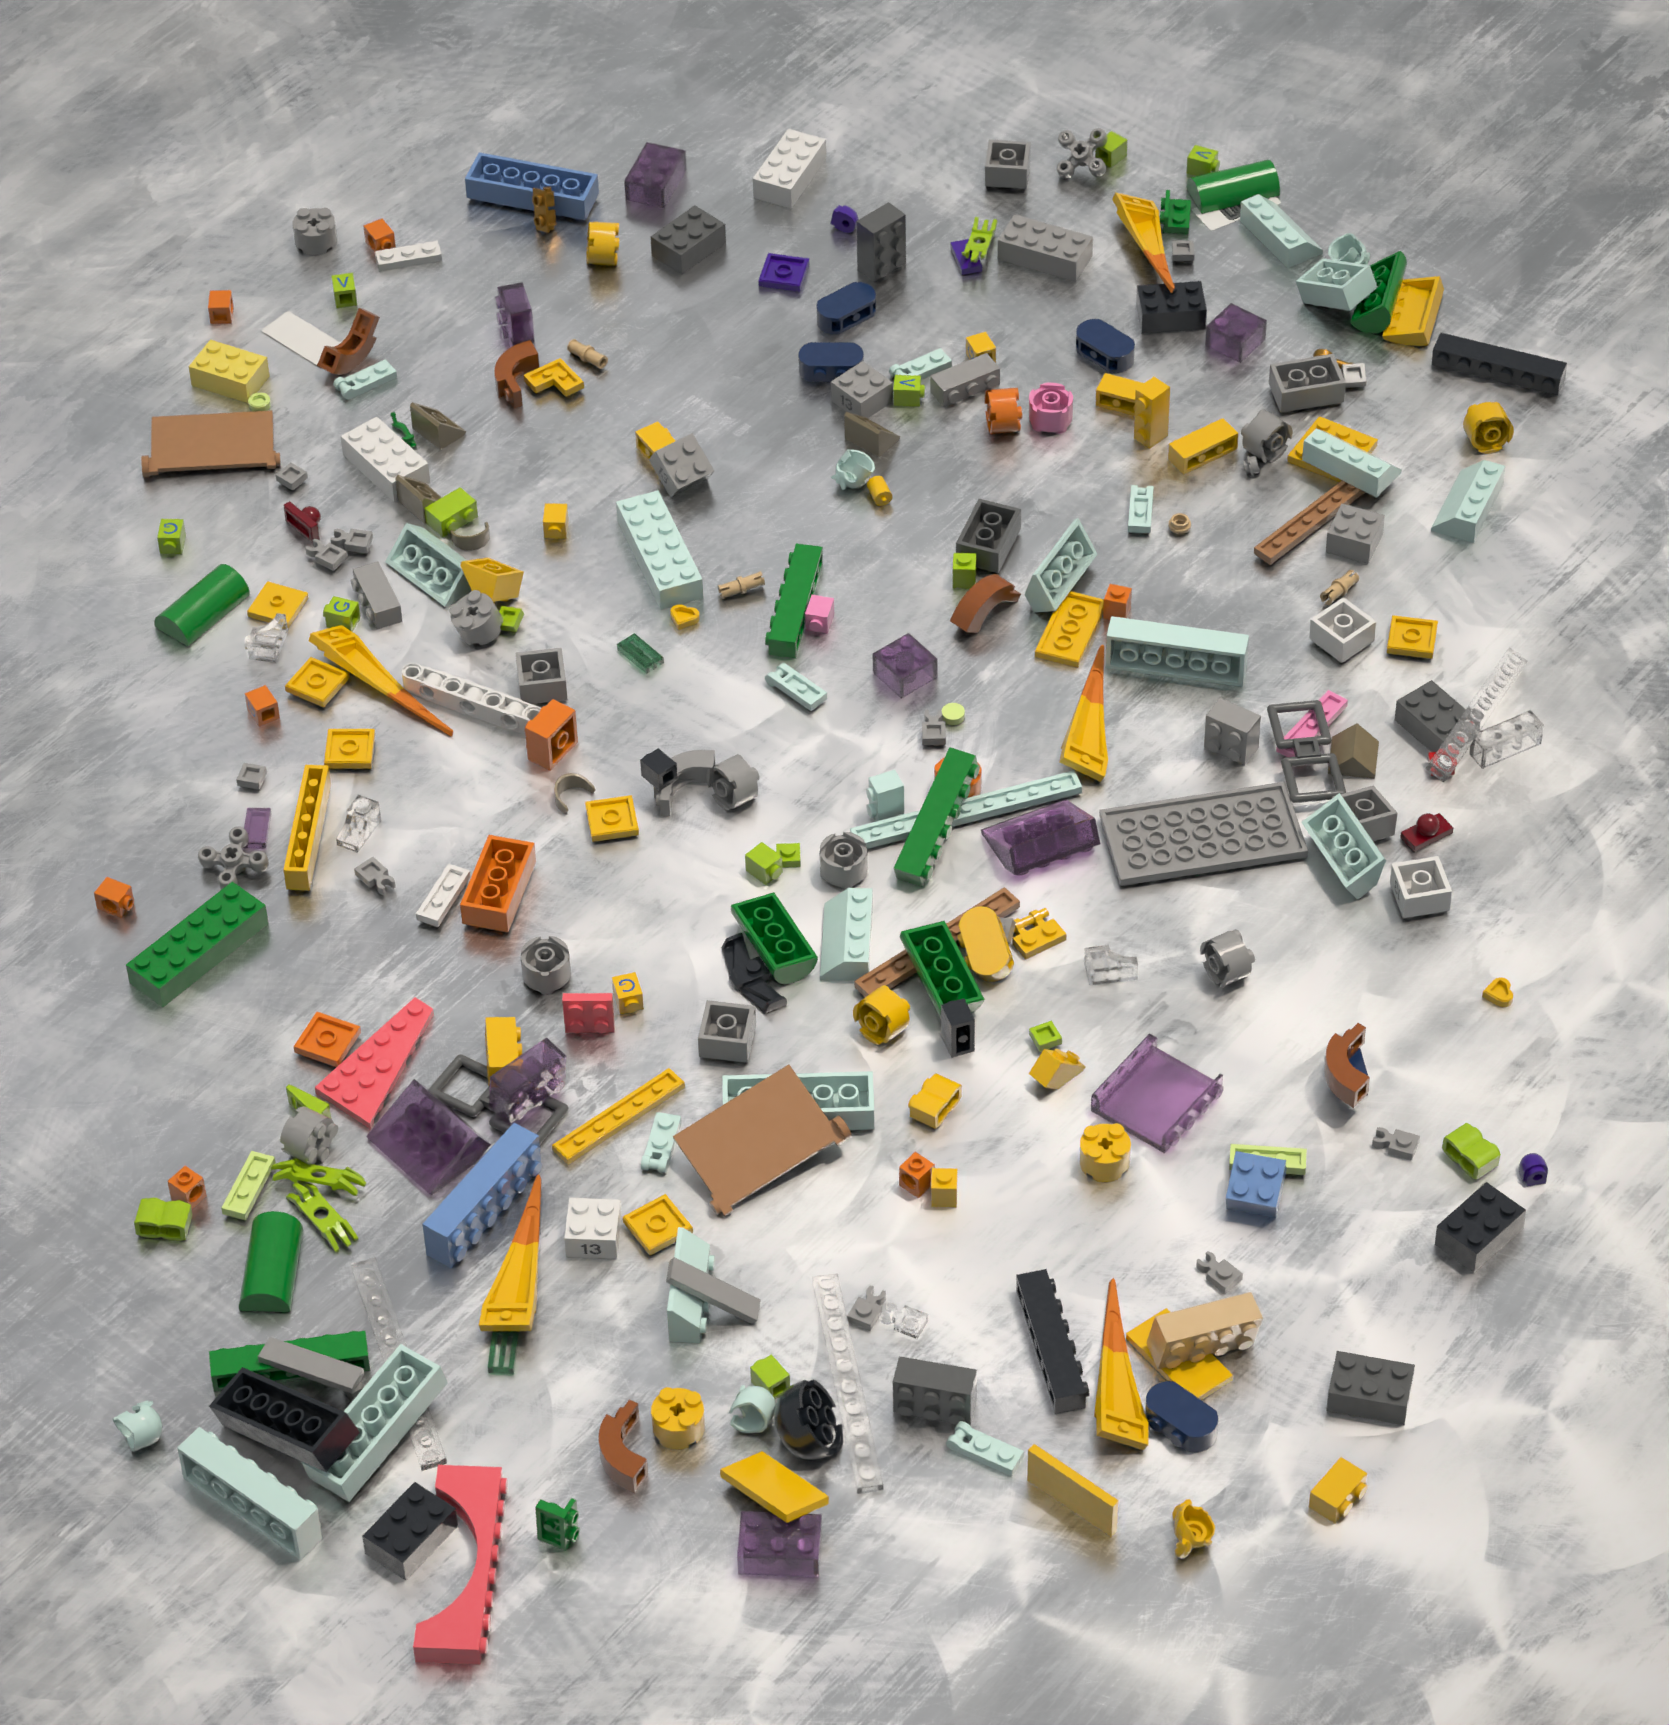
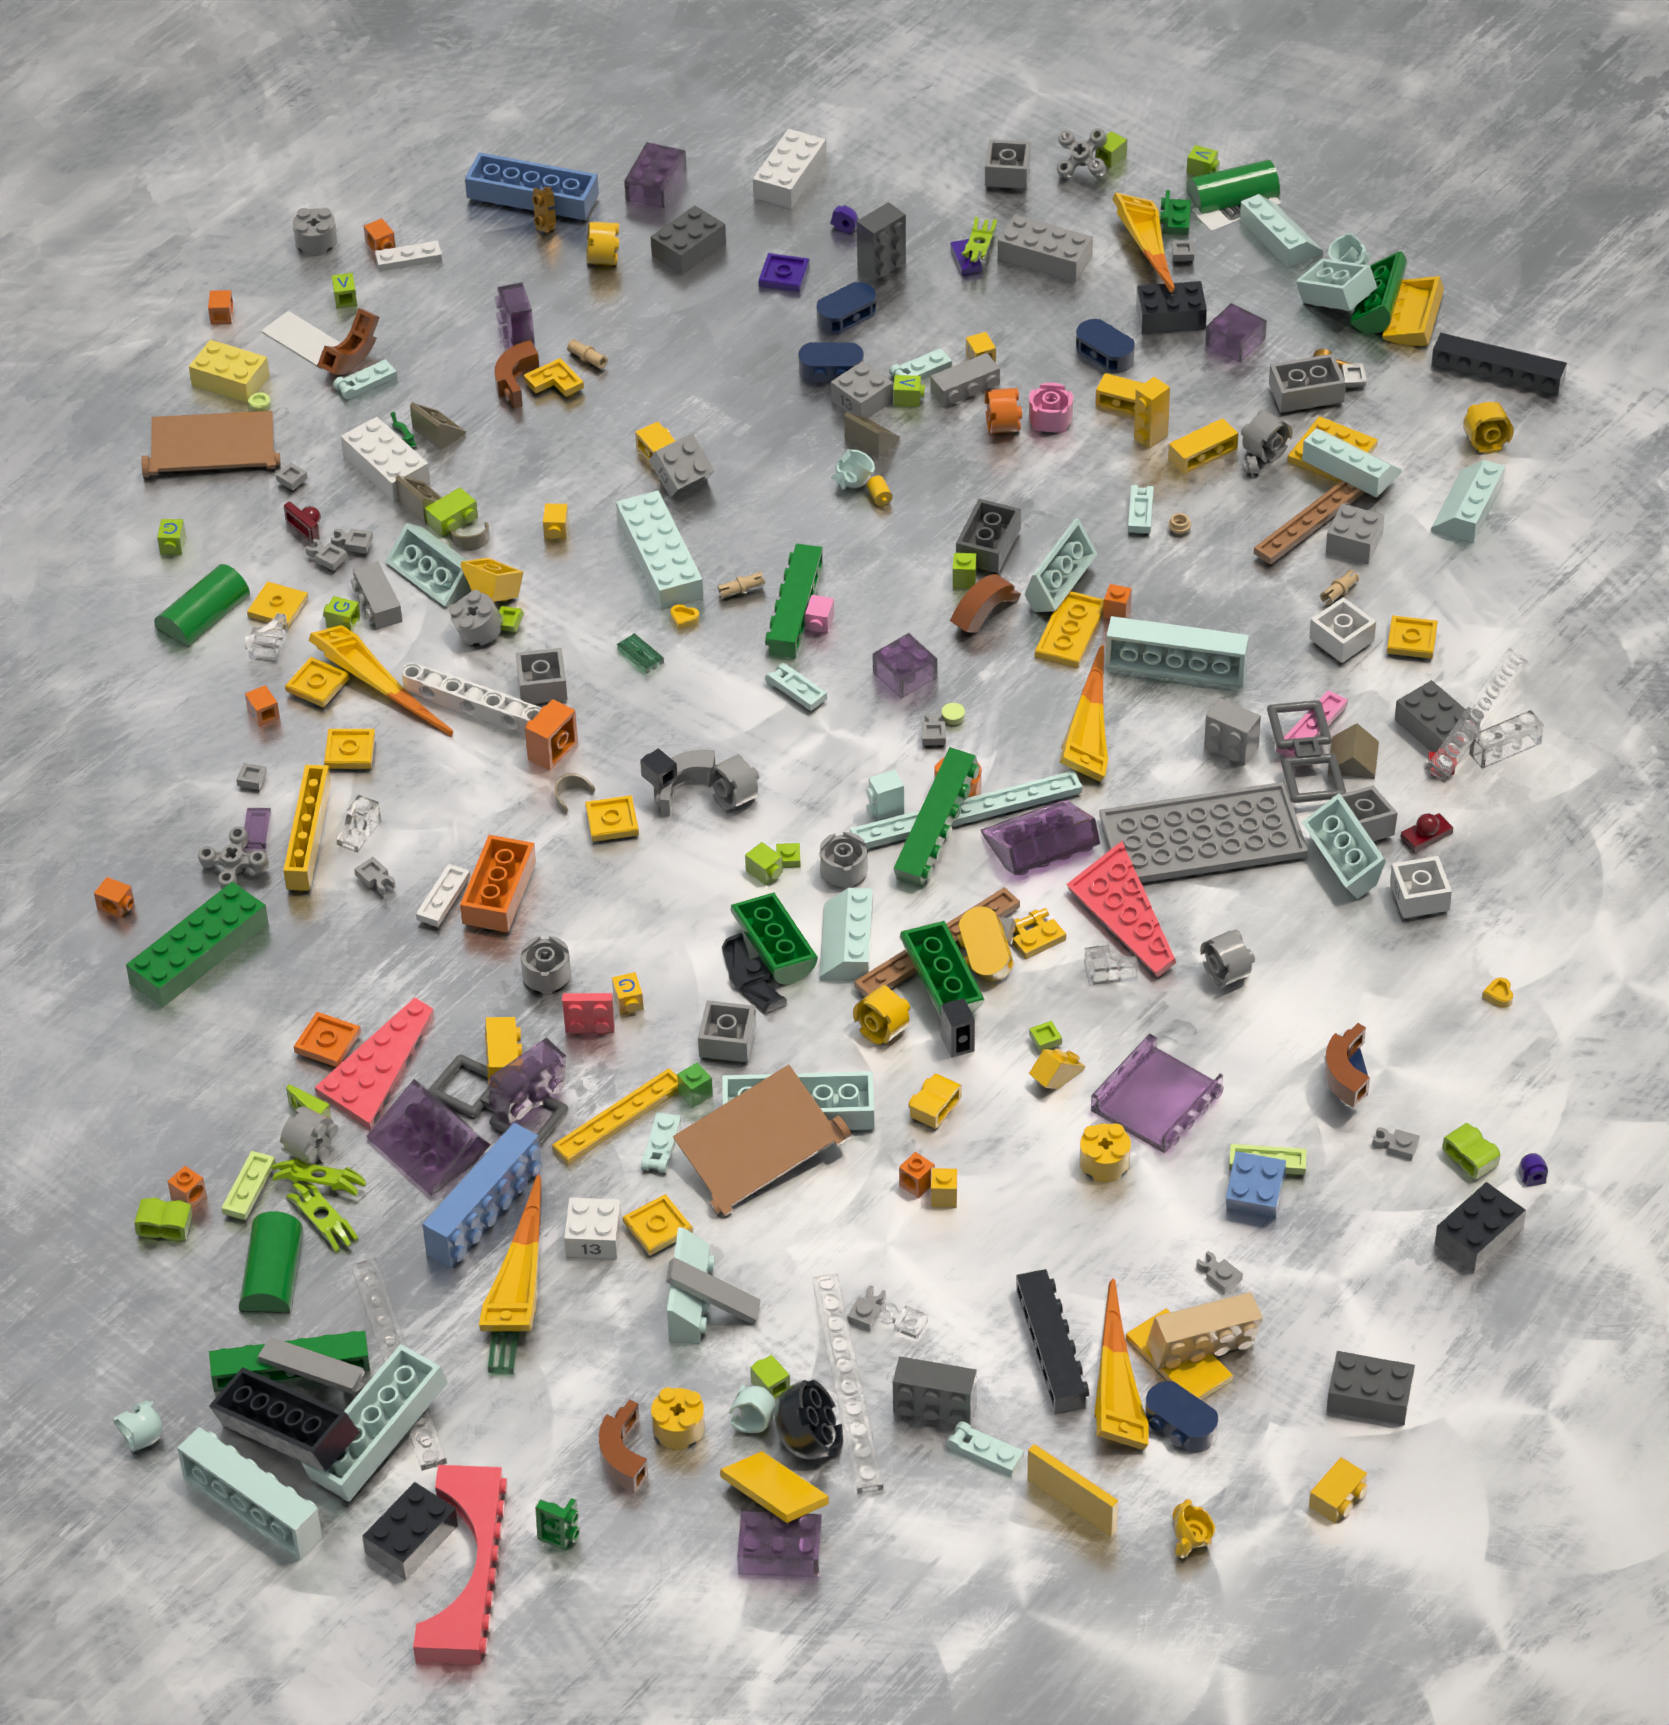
(695, 1085): none -> bright green brick
(1119, 901): none -> coral wing

